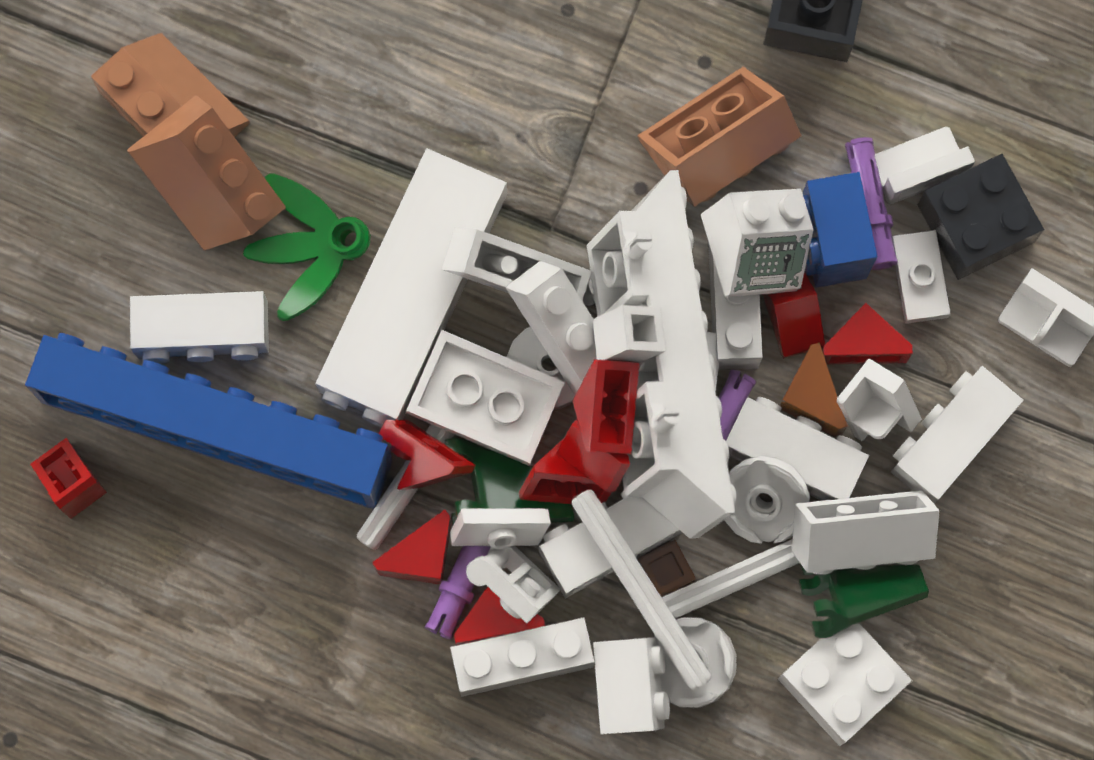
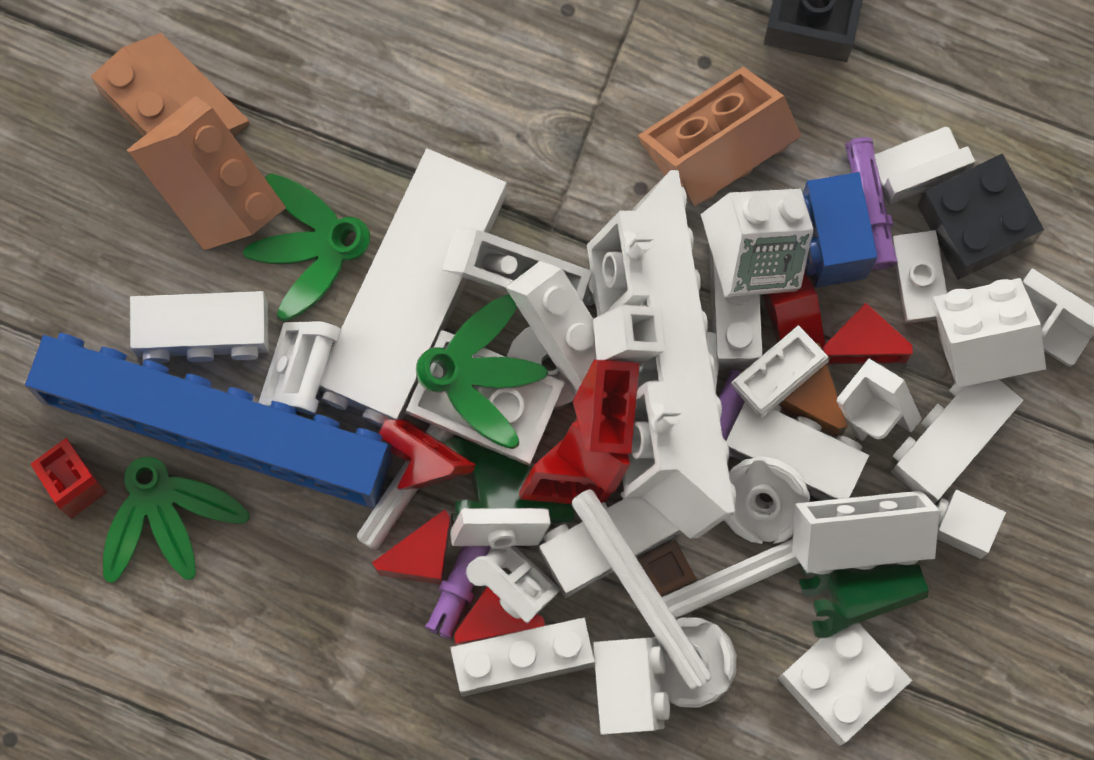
(157, 503): none -> green plant
(299, 364): none -> white plate
(463, 371): none -> green plant
(779, 371): none -> white plate
(968, 523): none -> white brick
(989, 332): none -> white brick

